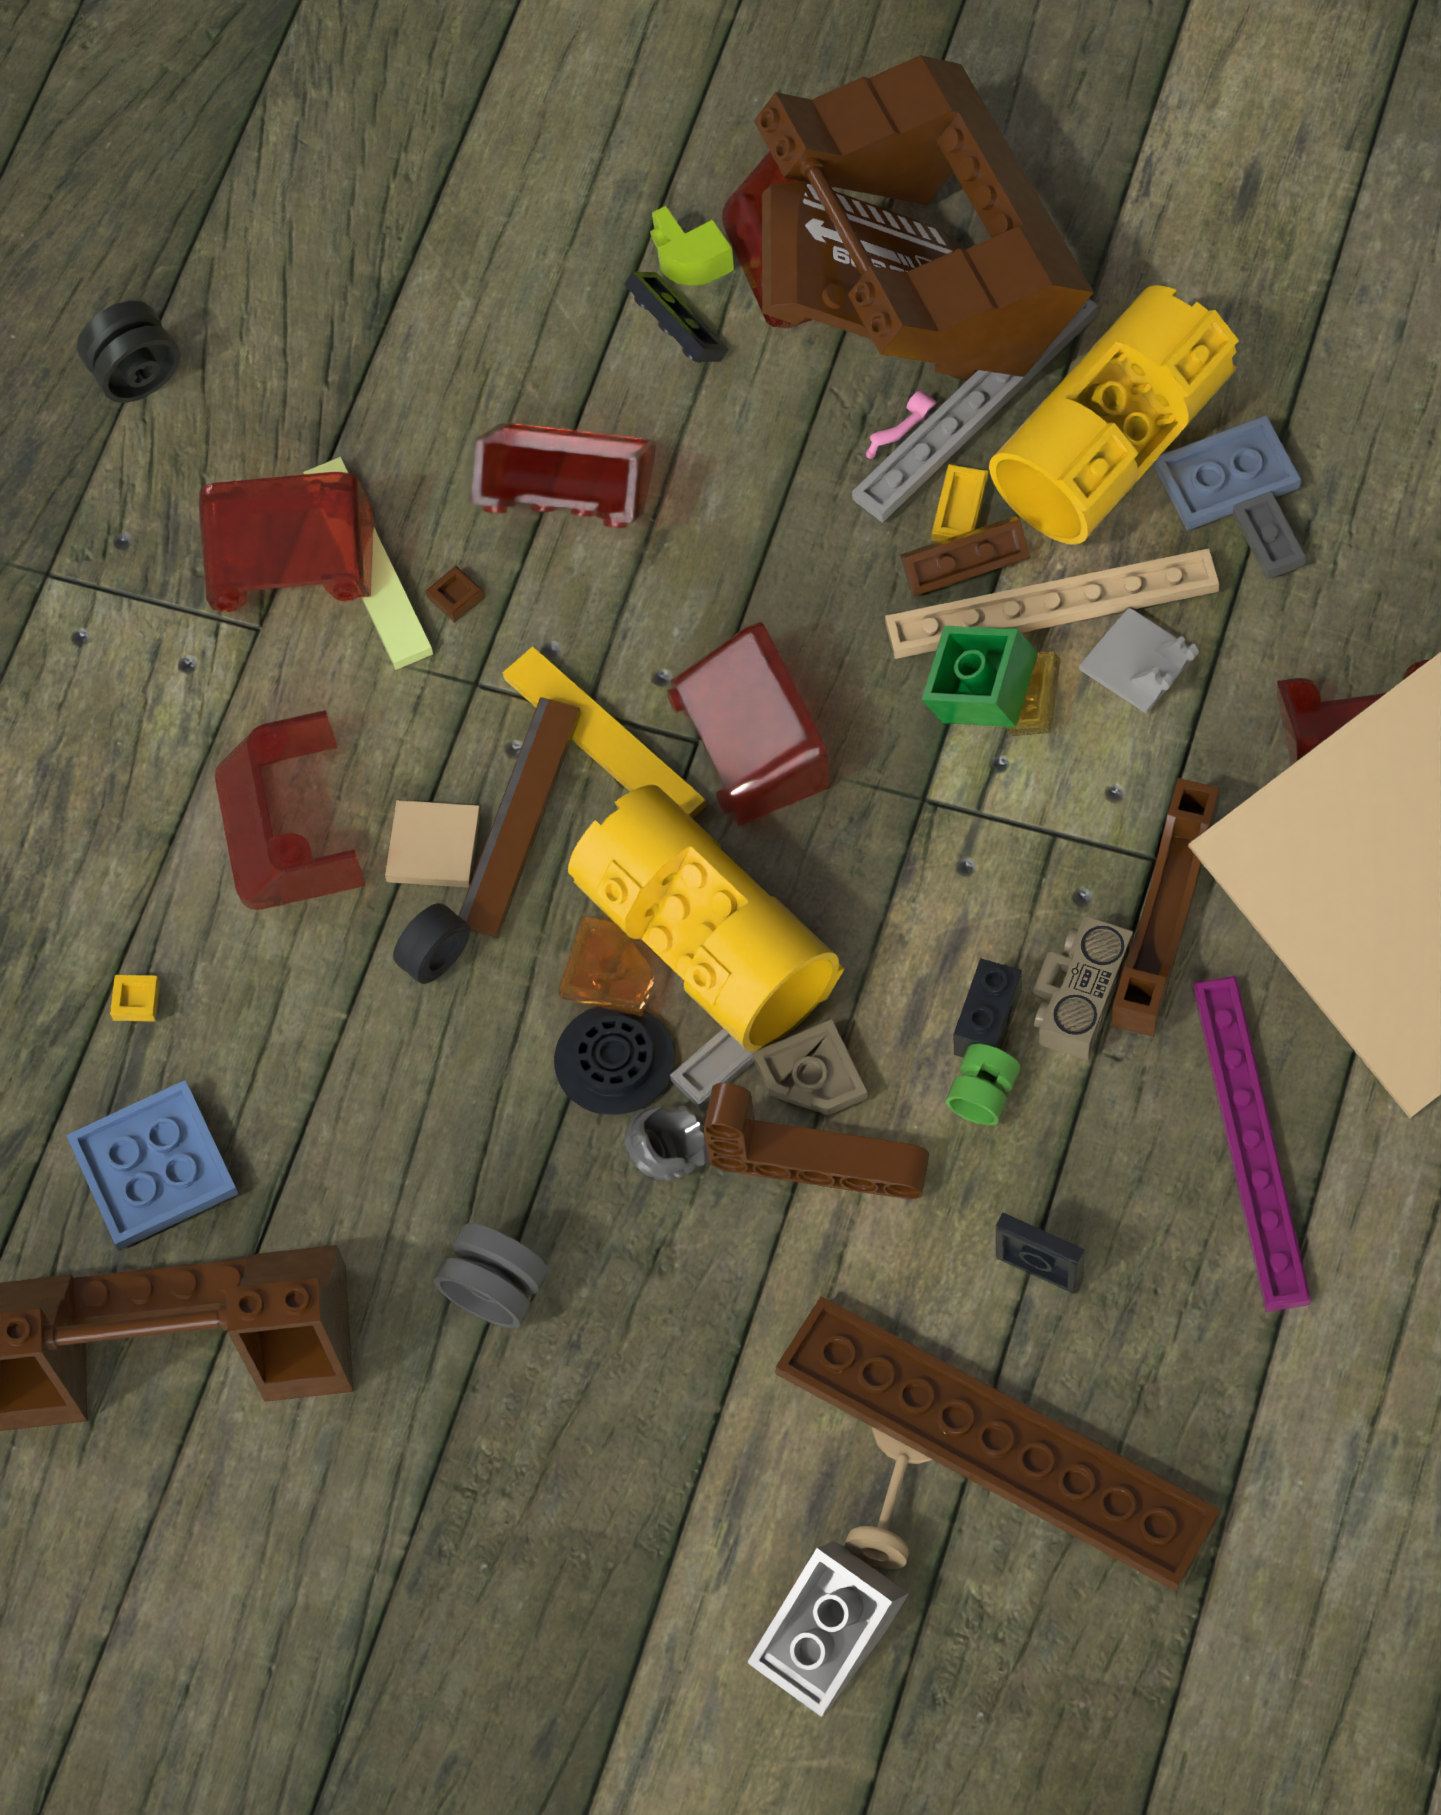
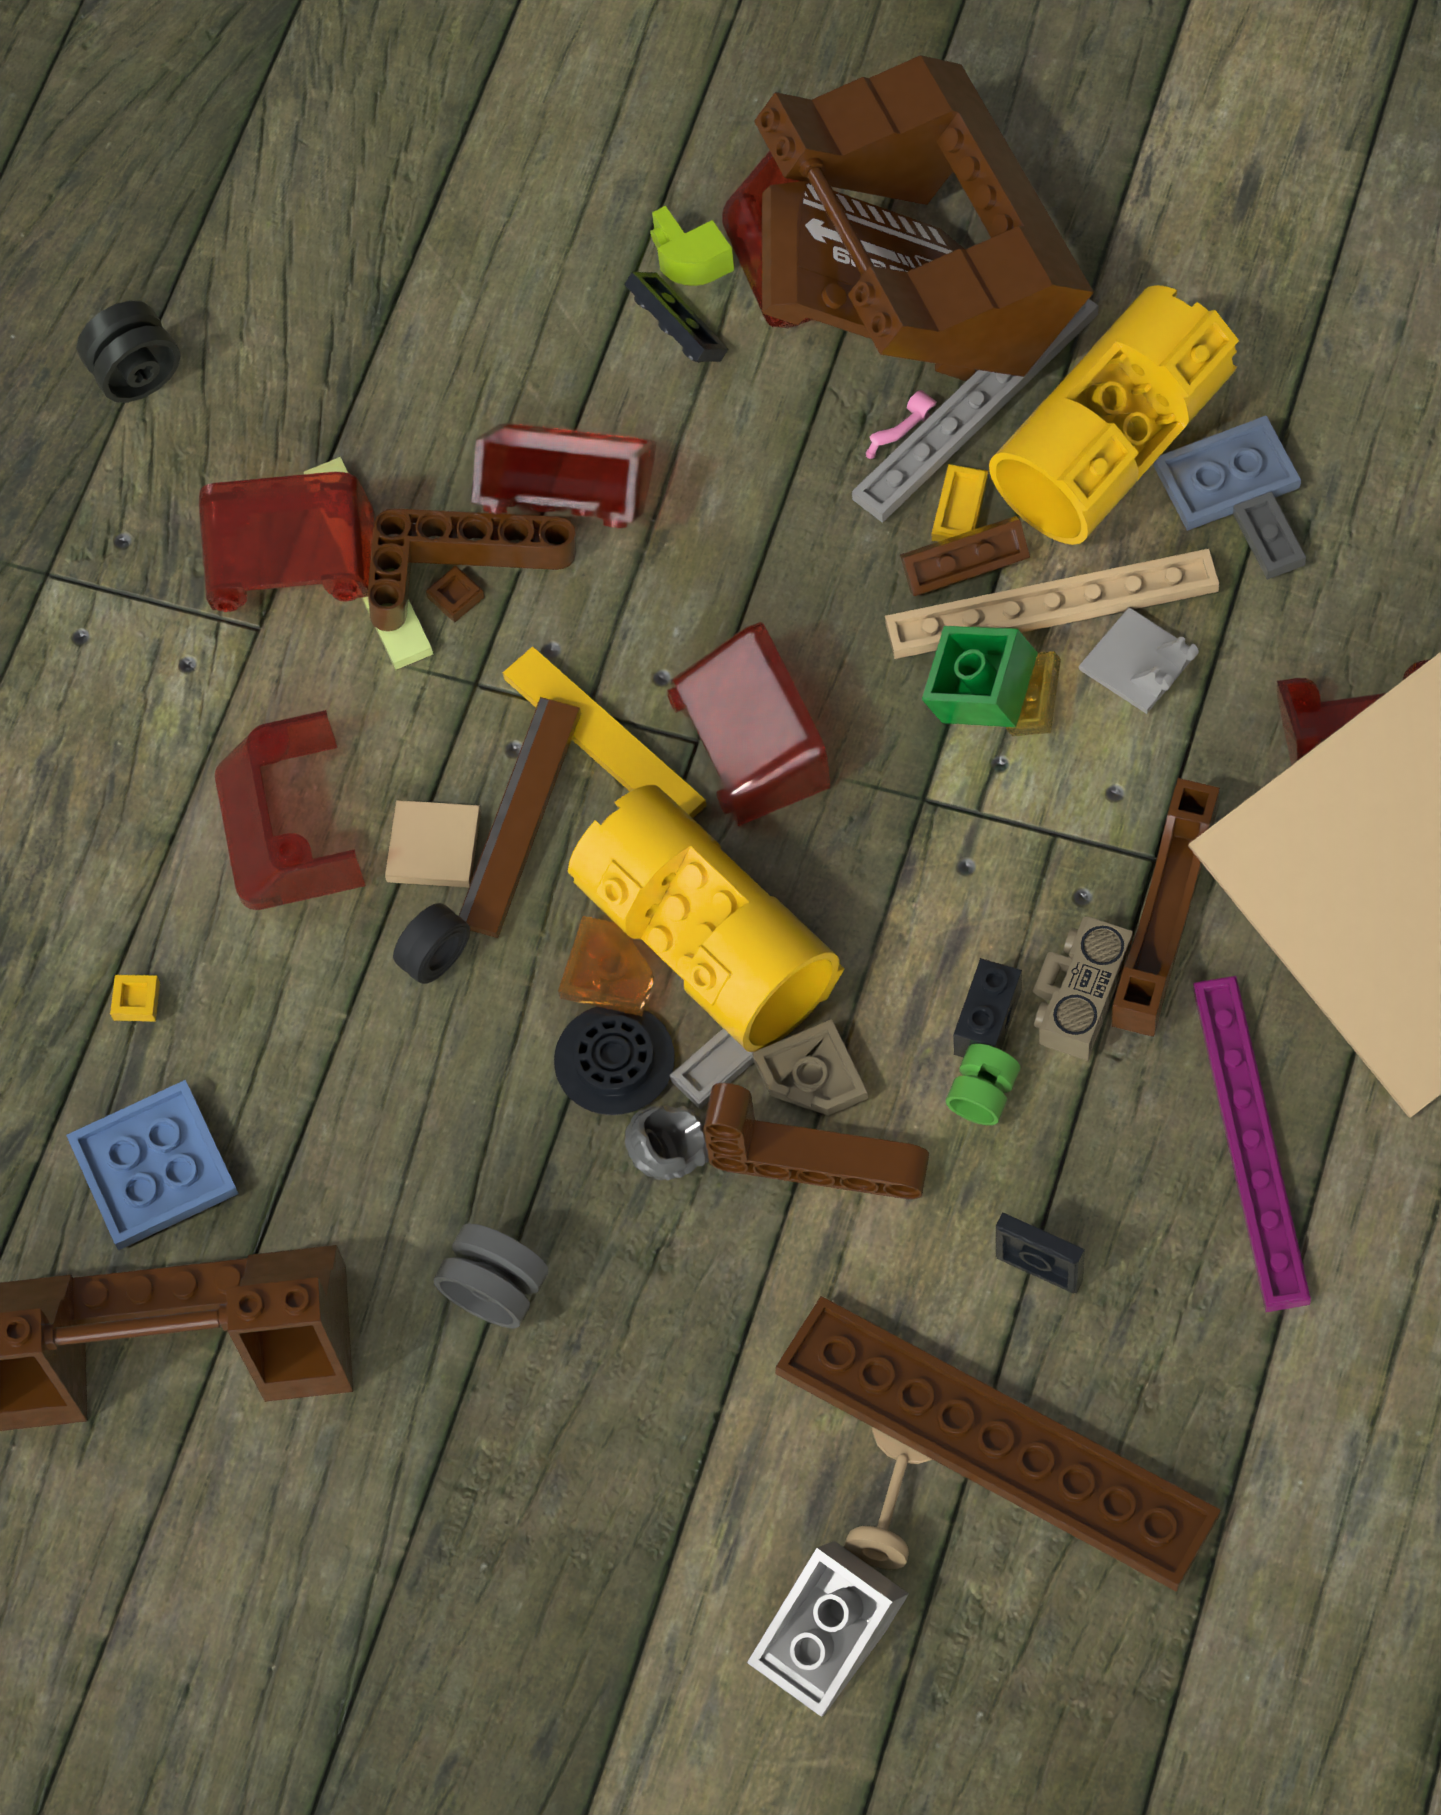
(456, 548): none -> reddish brown beam

